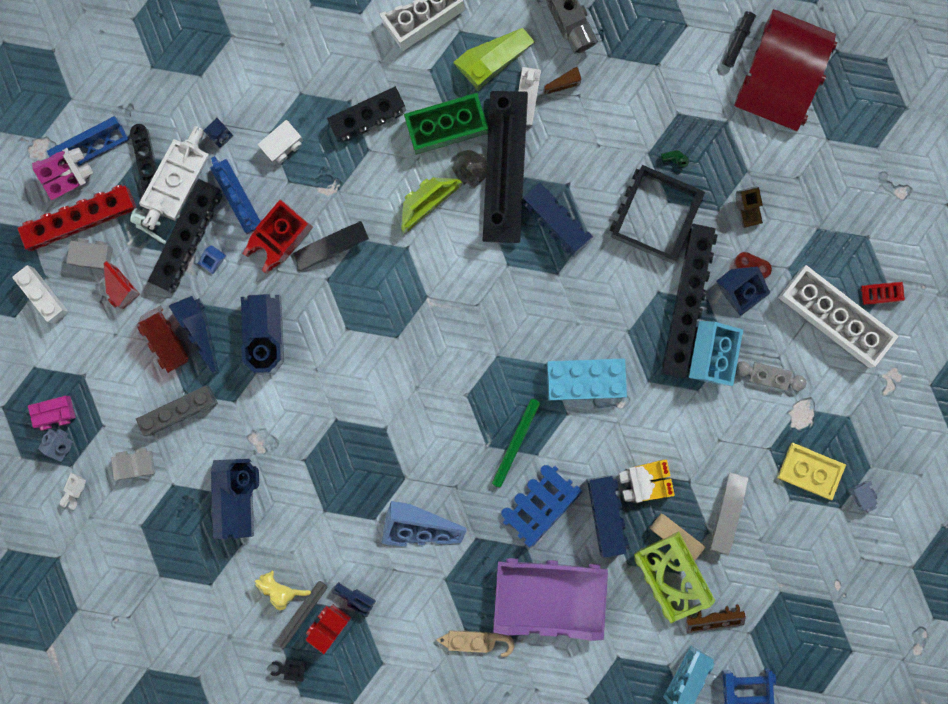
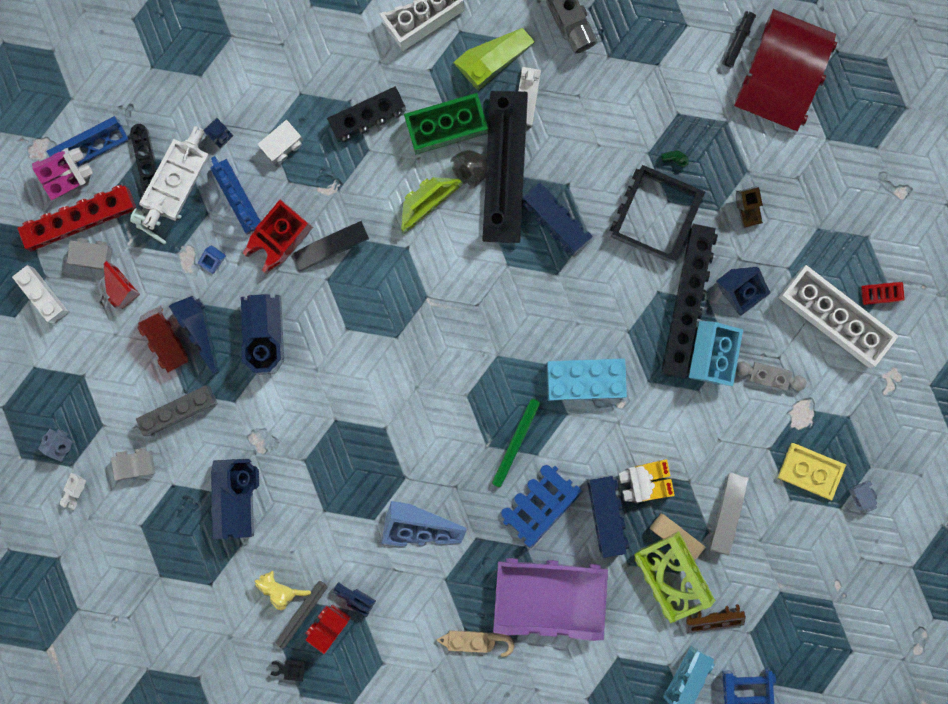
(51, 412): dark pink brick -> none
(183, 225): black brick -> none
(568, 80): reddish brown slope -> none
(753, 261): clear red plate -> none

